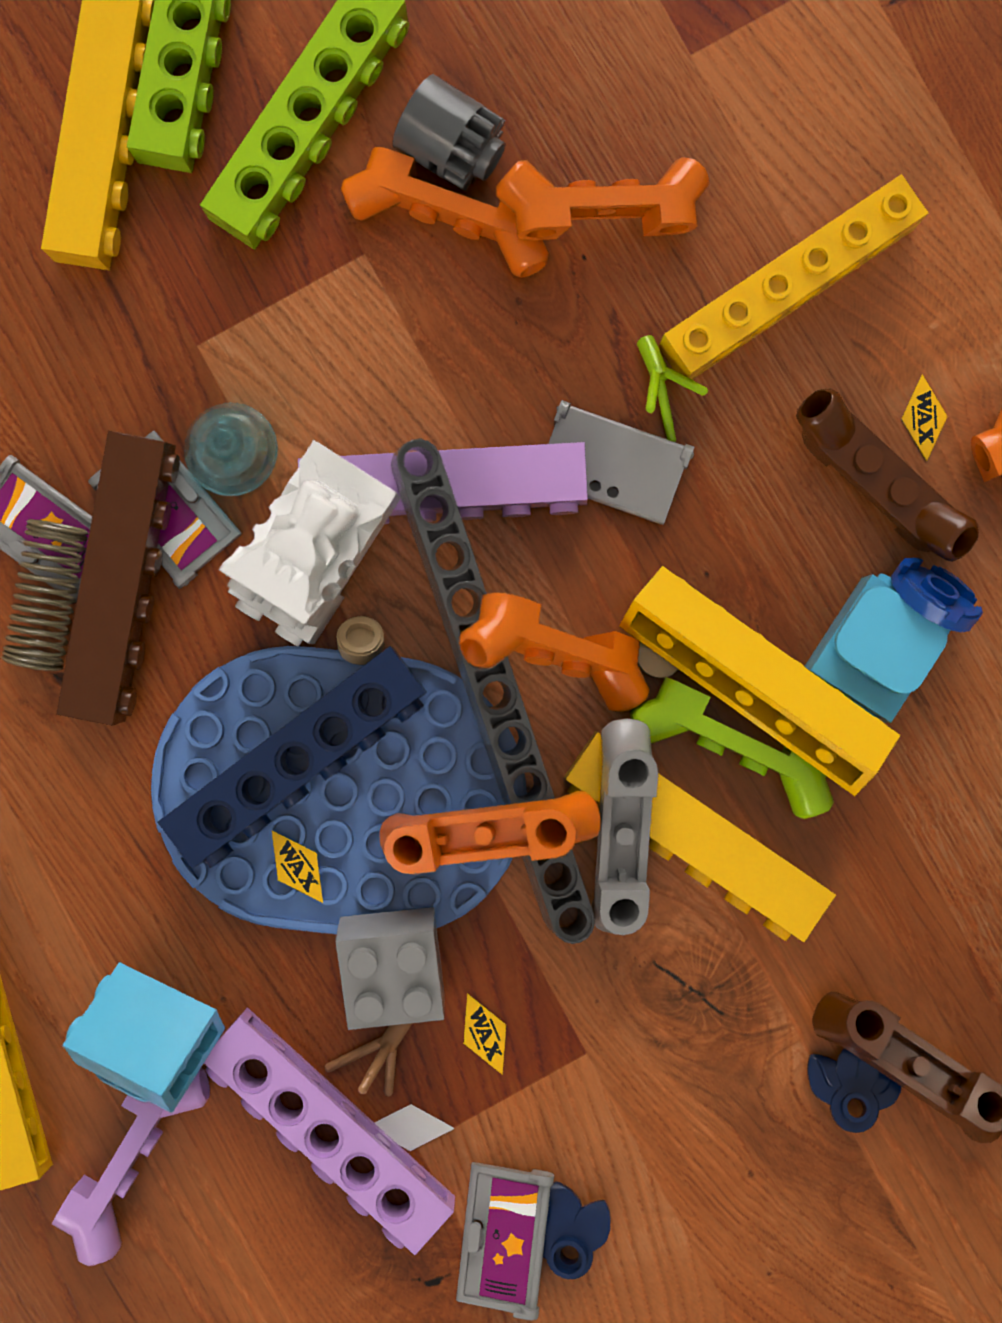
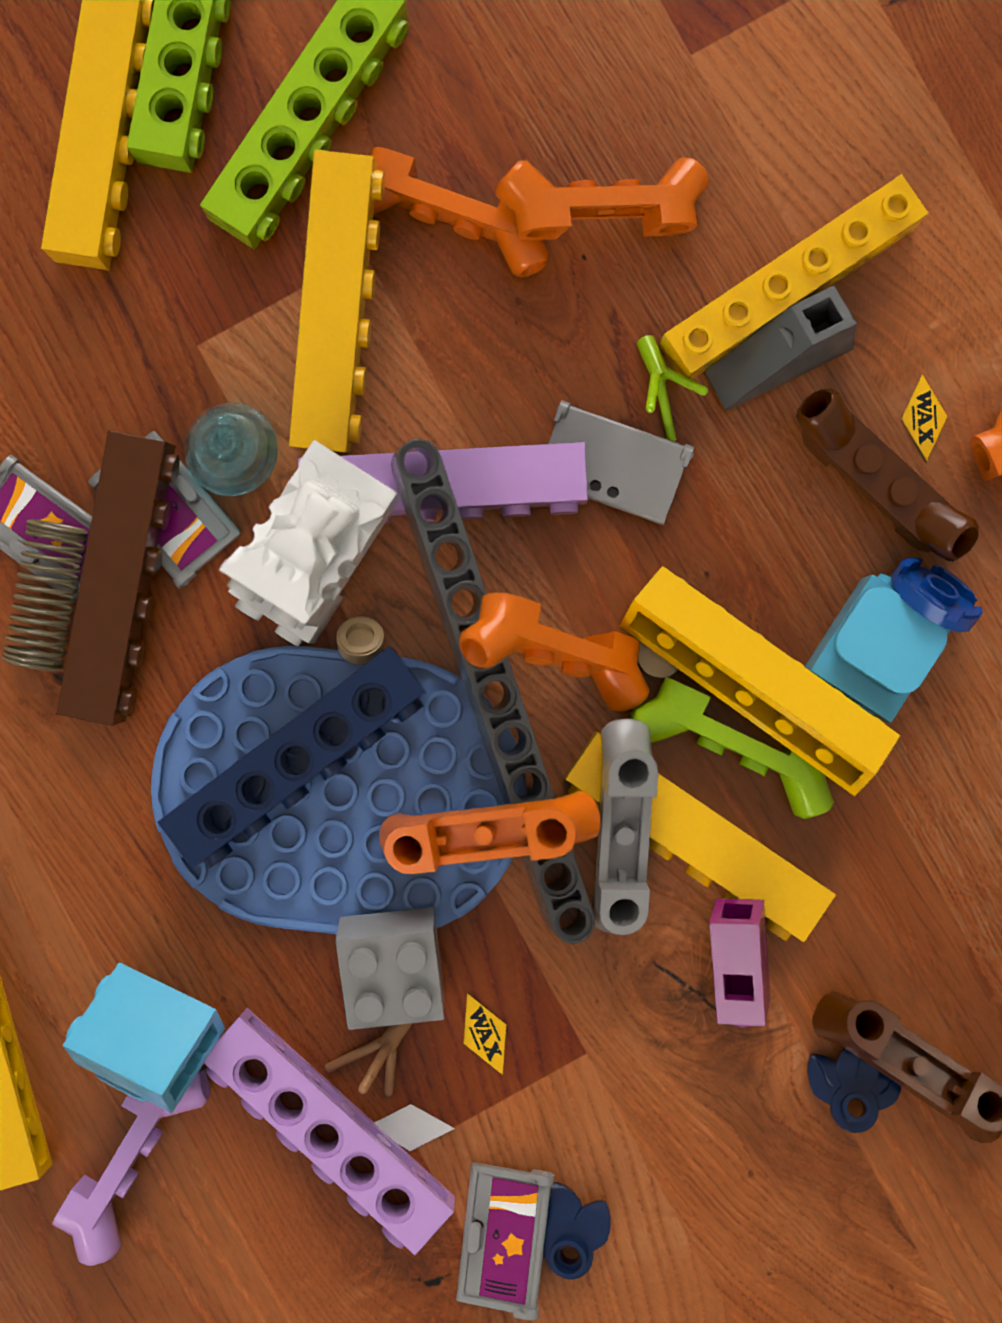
(297, 866): yellow sticker -> none
(334, 300): none -> yellow brick
(450, 133): dark grey gear -> none
(740, 962): none -> brick
(785, 349): none -> dark grey slope

